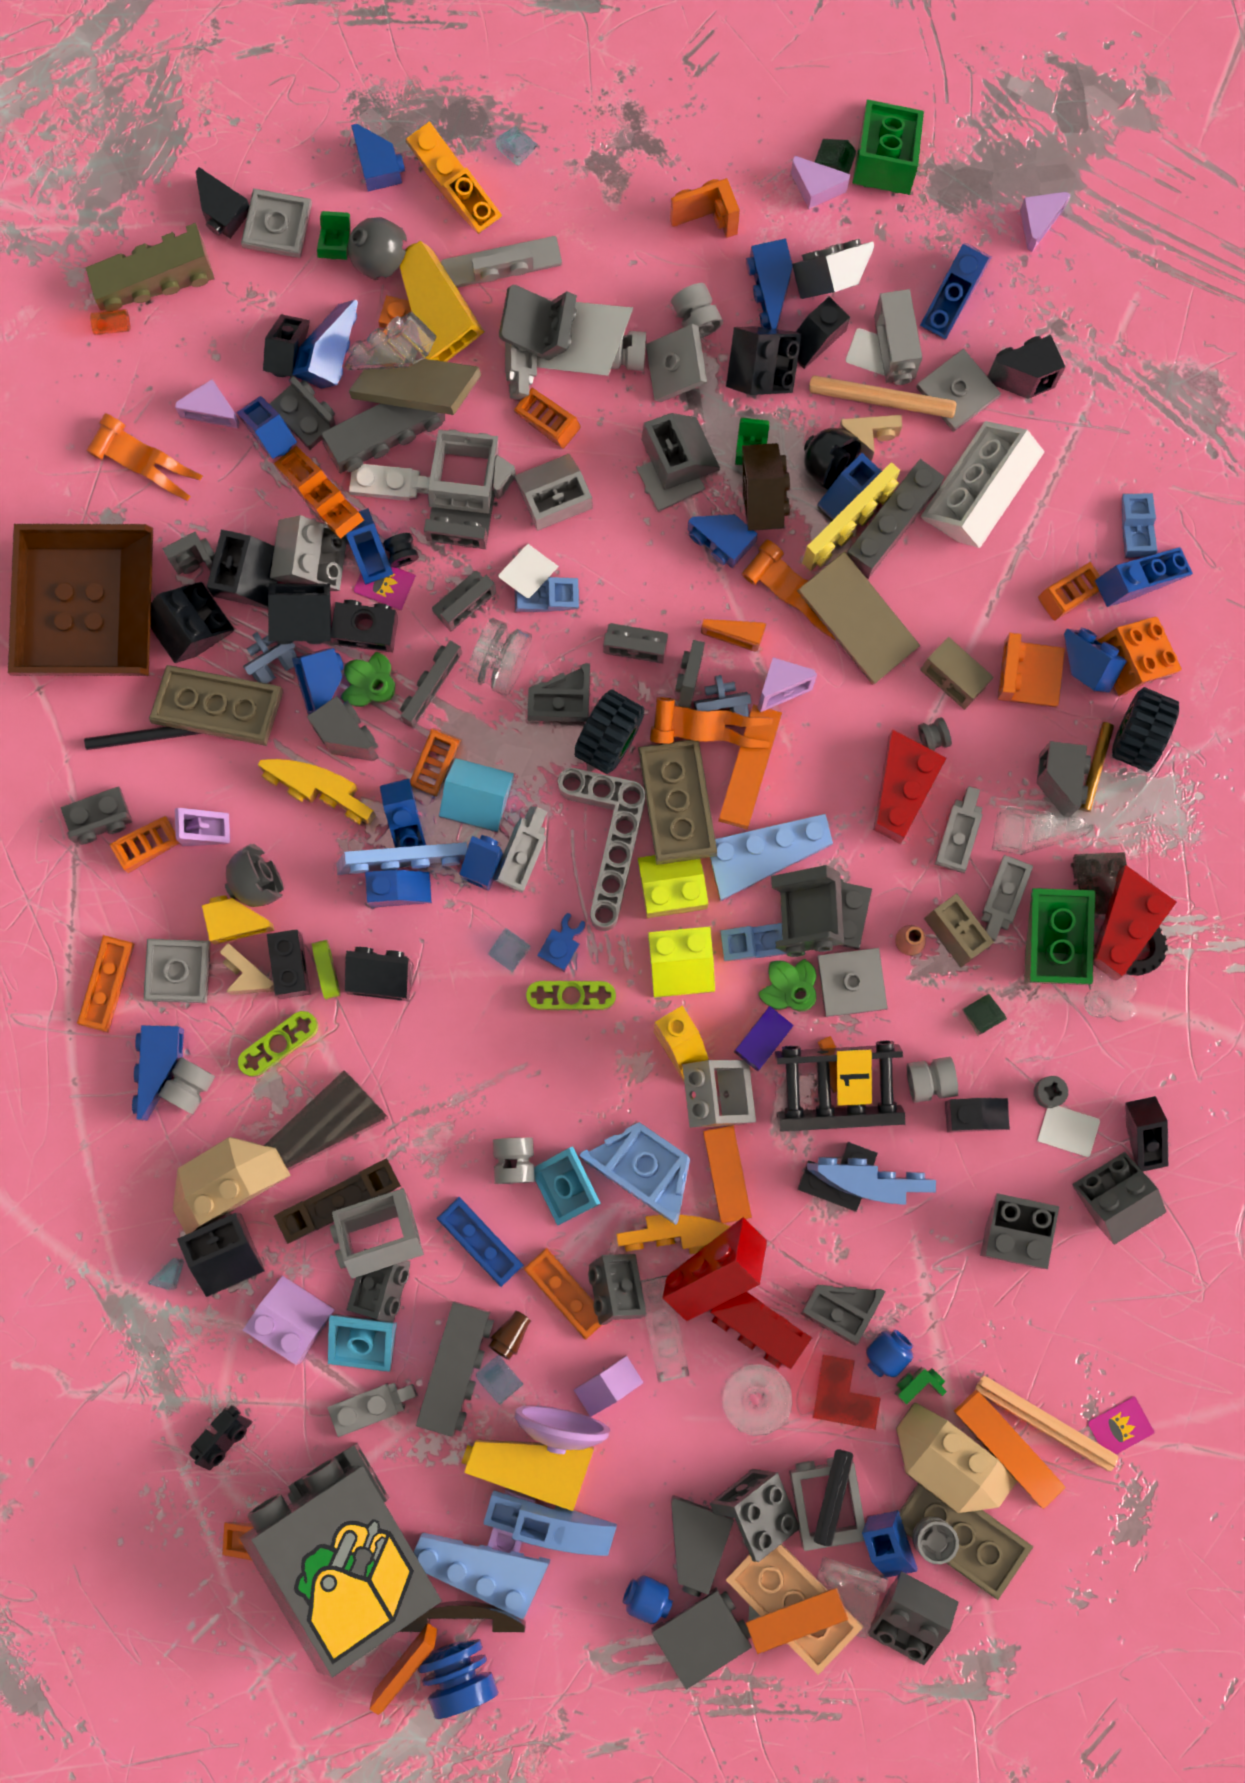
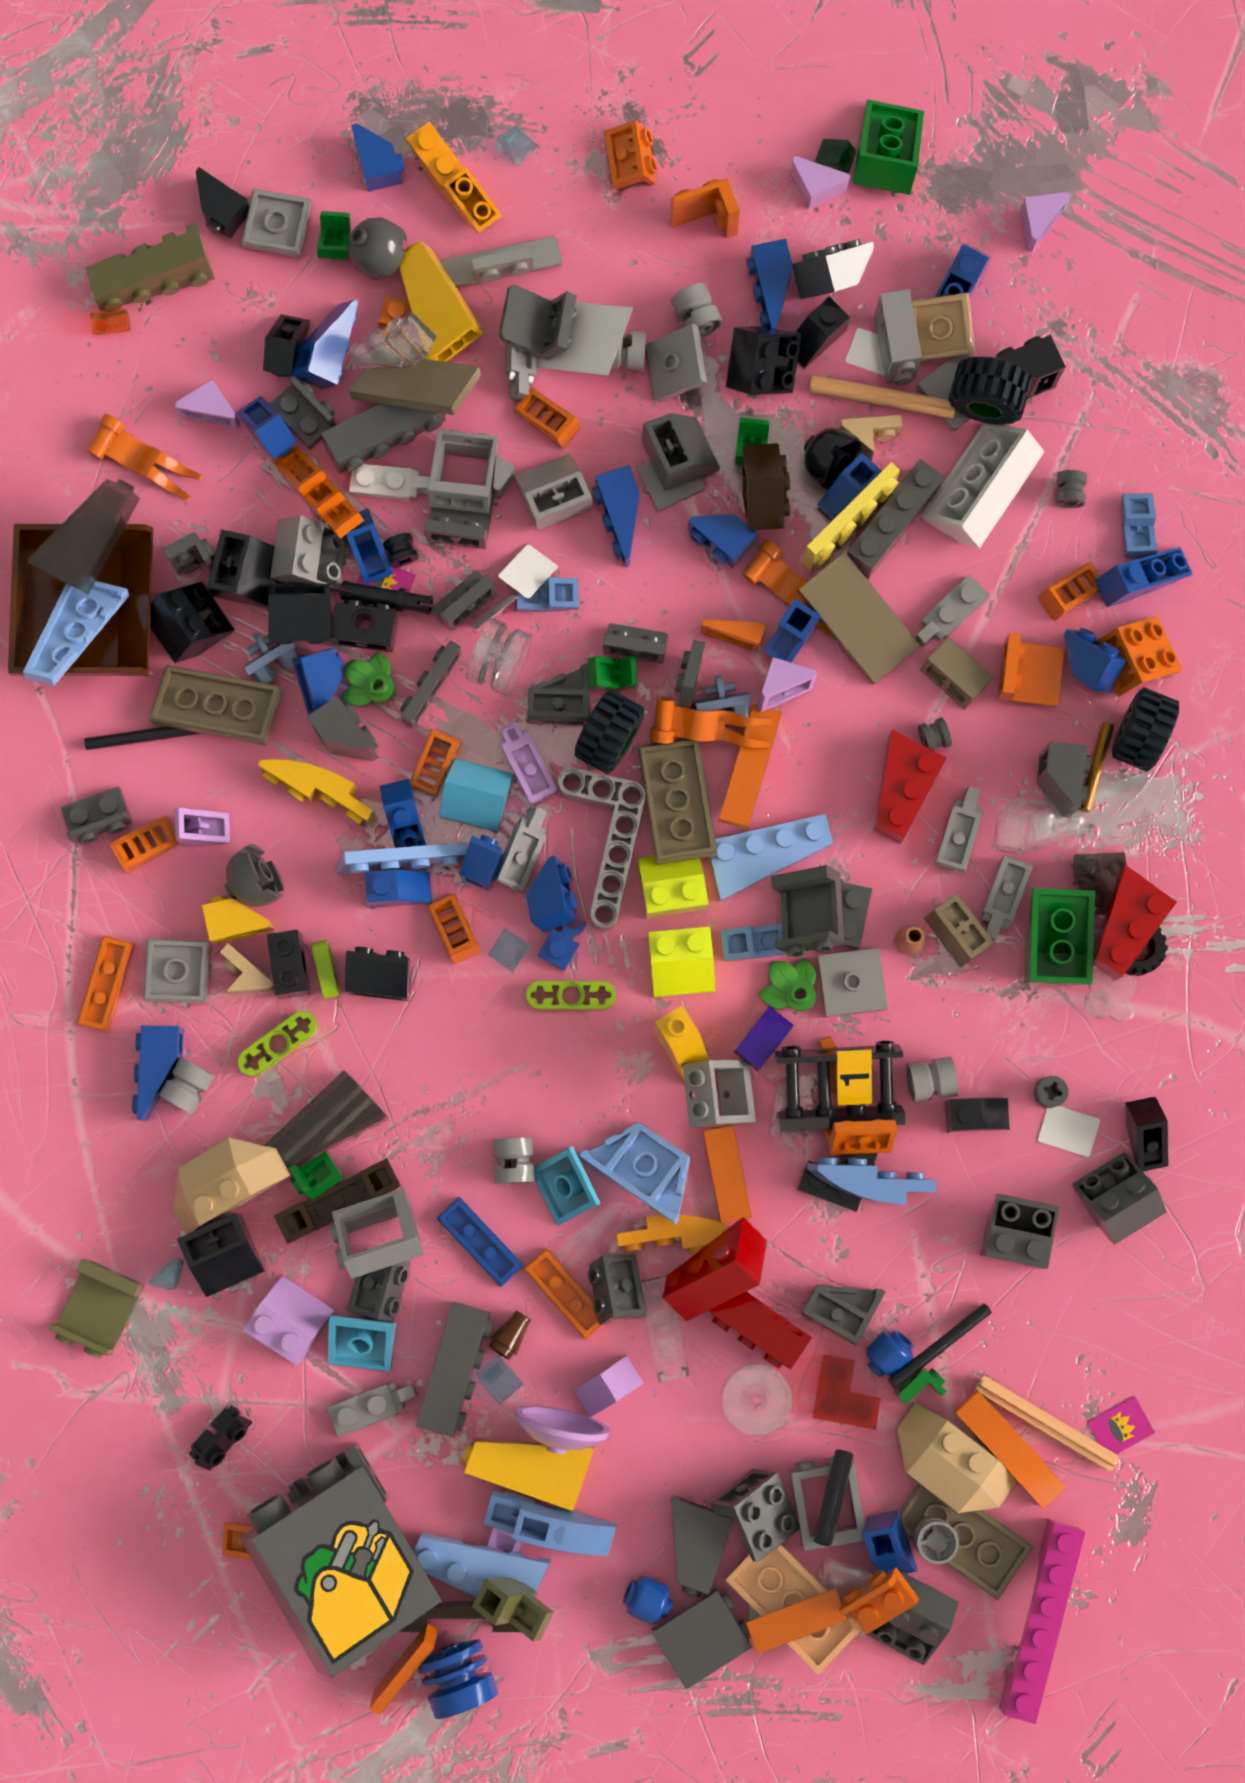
(71, 629): none -> light blue wing
(88, 536): none -> clear smoke slope
(97, 1309): none -> olive panel
(316, 1175): none -> green bracket
(396, 599): none -> black pin
(471, 946): none -> orange slope
(493, 611): none -> white sticker
(513, 1602): none -> olive brick
(527, 763): none -> lavender hinge
(550, 896): none -> blue slope
(612, 673): none -> green bracket
(620, 500): none -> blue slope
(630, 154): none -> orange bracket
(793, 632): none -> blue brick
(861, 1137): none -> orange bracket
(879, 1600): none -> orange bracket
(939, 1346): none -> black bar
(944, 326): none -> tan plate
(952, 611): none -> light grey hinge
(984, 1014): clear green slope -> none
(990, 390): none -> black wheel
(1035, 1653): none -> dark pink arch
(1071, 489): none -> dark grey wheel

